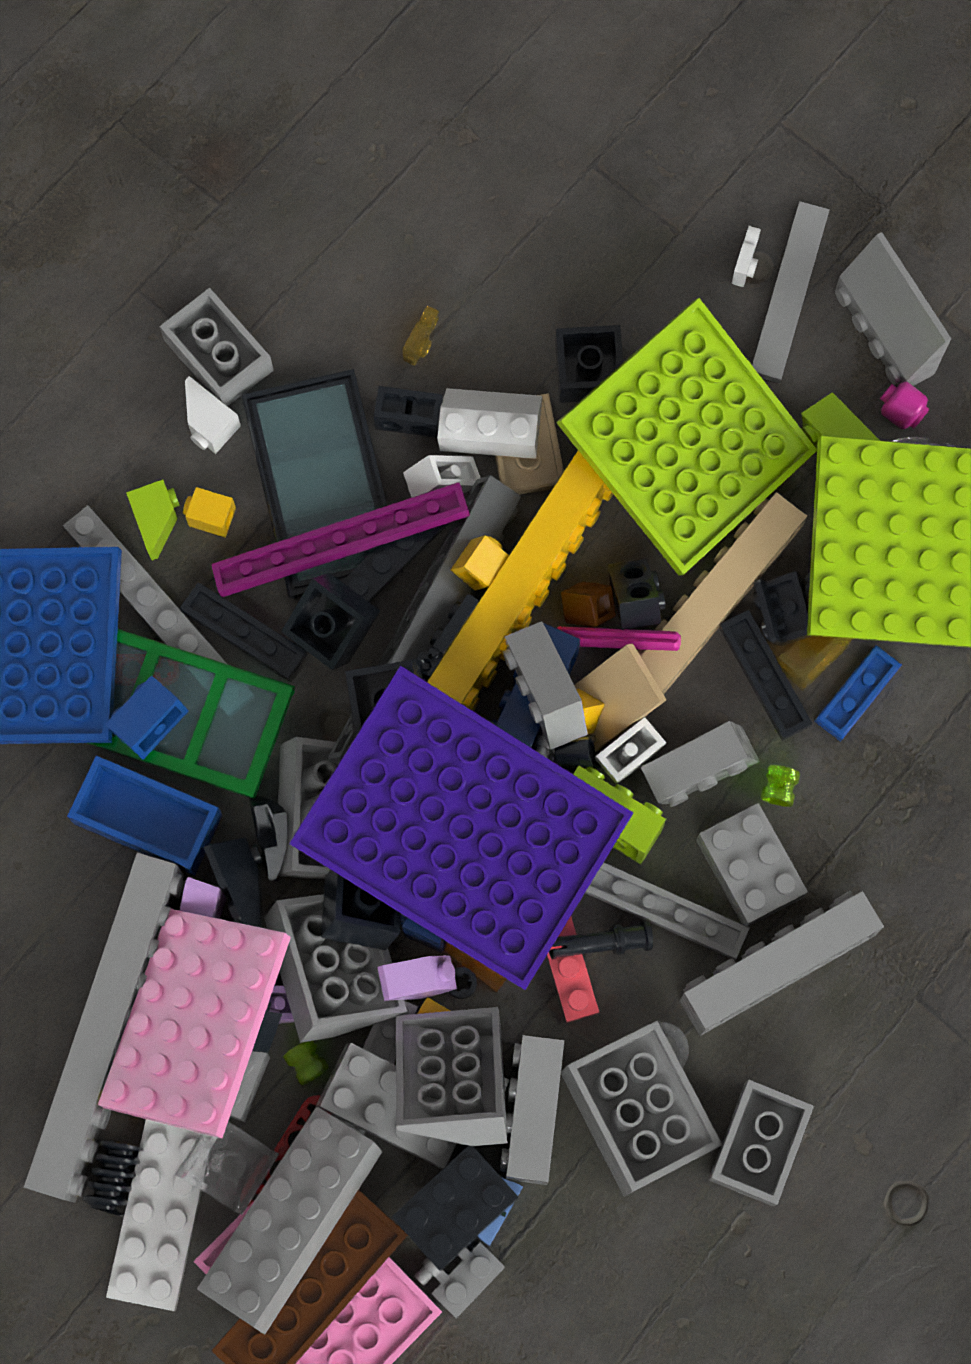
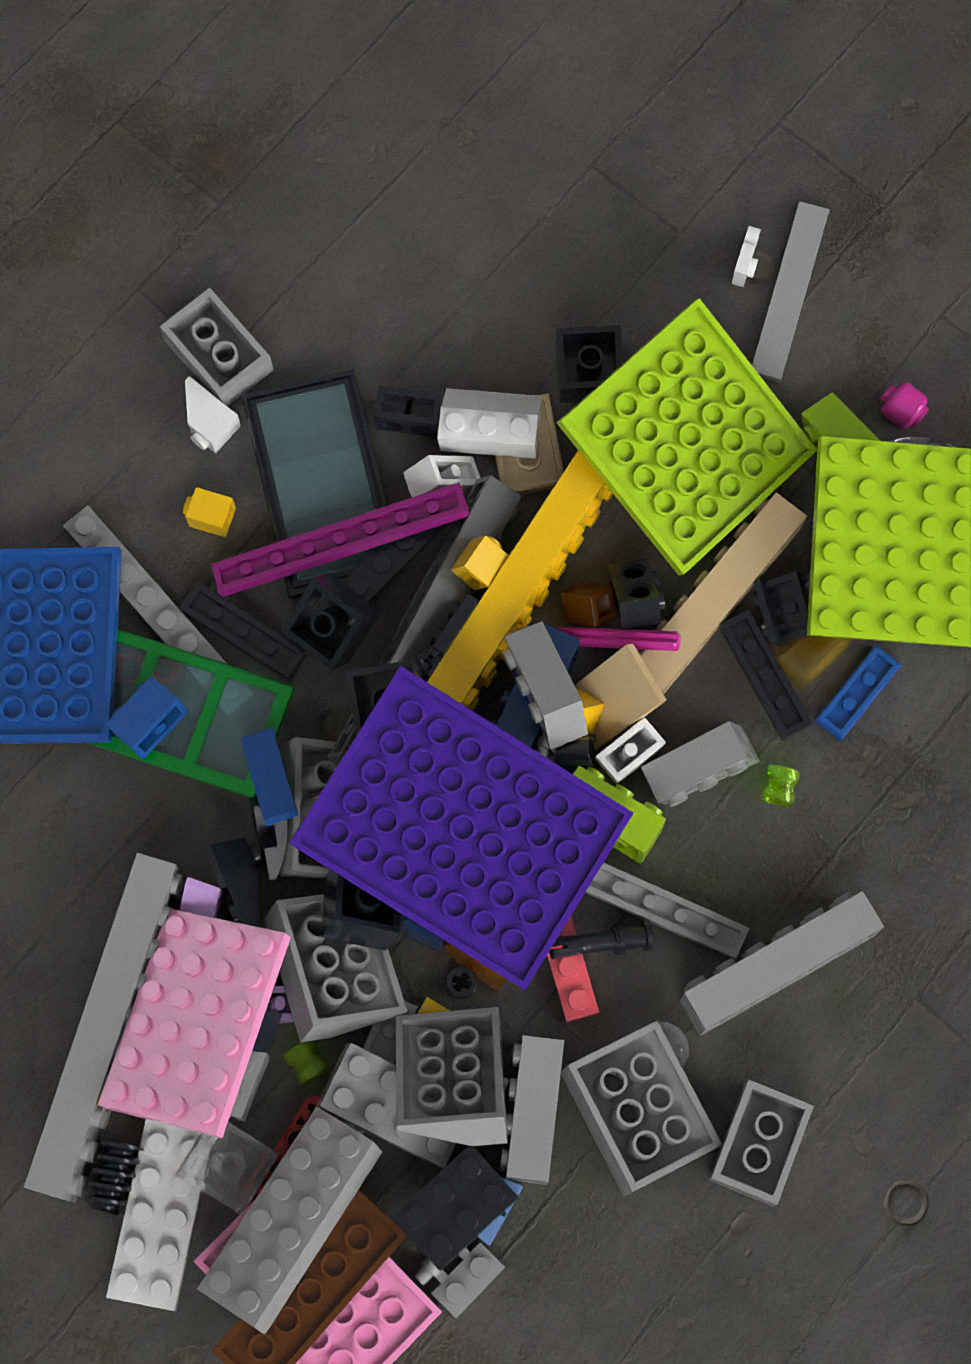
(145, 815): blue piece -> none
(154, 514): lime slope -> none
(269, 777): none -> blue tile
(417, 978): lavender slope -> none
(418, 341): clear yellow plate -> none
(751, 865): light grey brick -> none
(892, 314): light grey slope -> none

